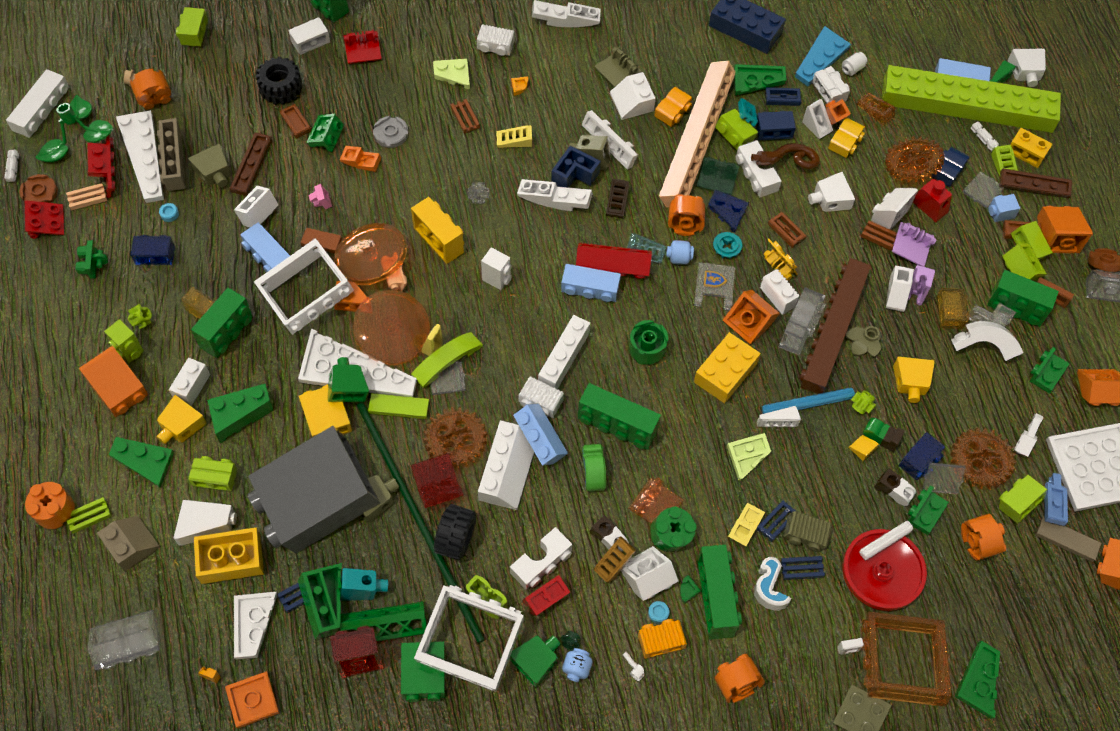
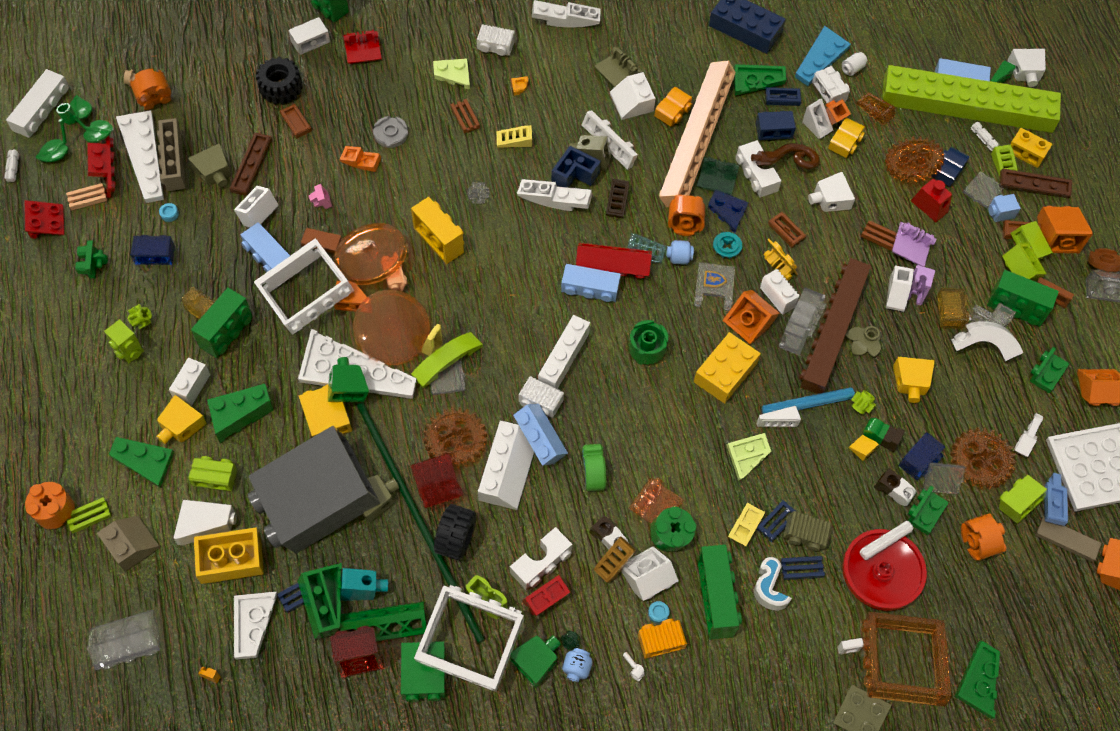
(39, 189): dark orange tile -> none
(113, 381): orange slope -> none
(192, 26): lime brick -> none
(252, 700): orange plate -> none
(325, 132): green bracket -> none
(398, 406): lime tile -> none
(496, 268): white brick -> none
(618, 416): green brick -> none
(688, 589): green tile -> none
(736, 129): lime brick -> none
(738, 678): orange brick -> none
(748, 111): teal tile -> none
(893, 207): white slope -> none

